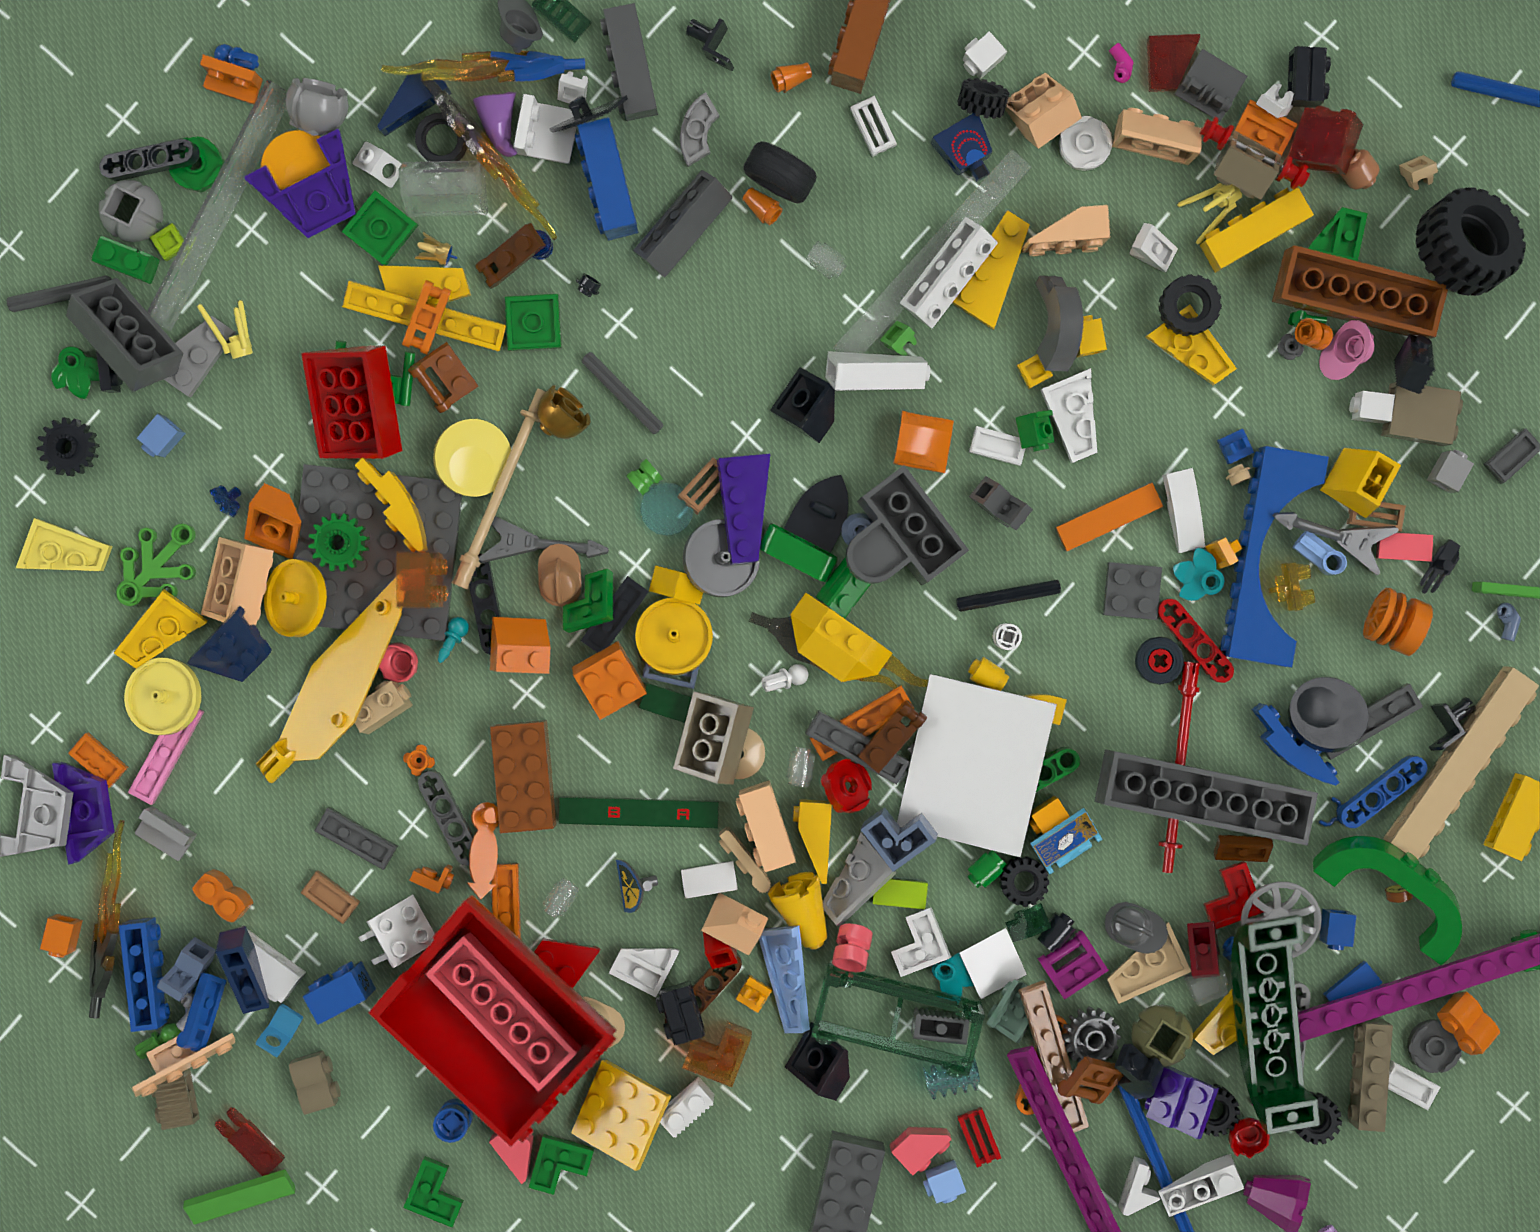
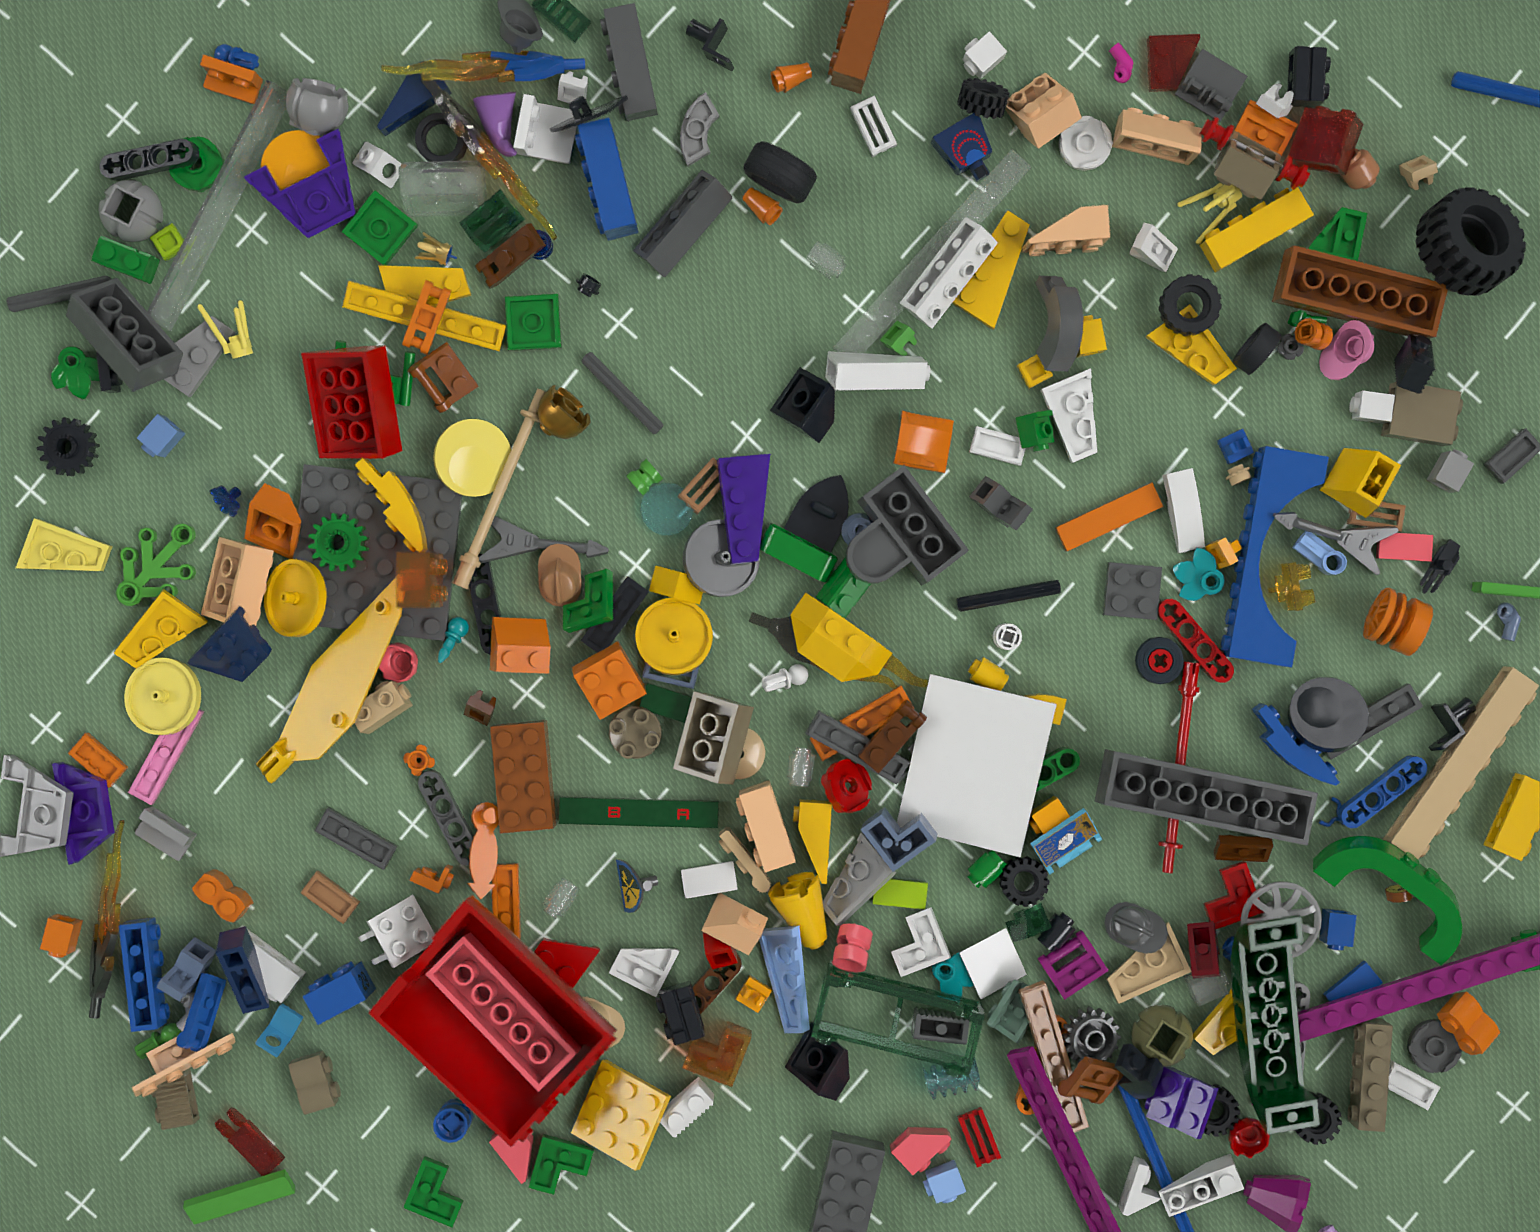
(478, 709): none -> reddish brown tile
(492, 220): none -> clear green brick
(635, 732): none -> dark tan dish
(1257, 348): none -> black tyre

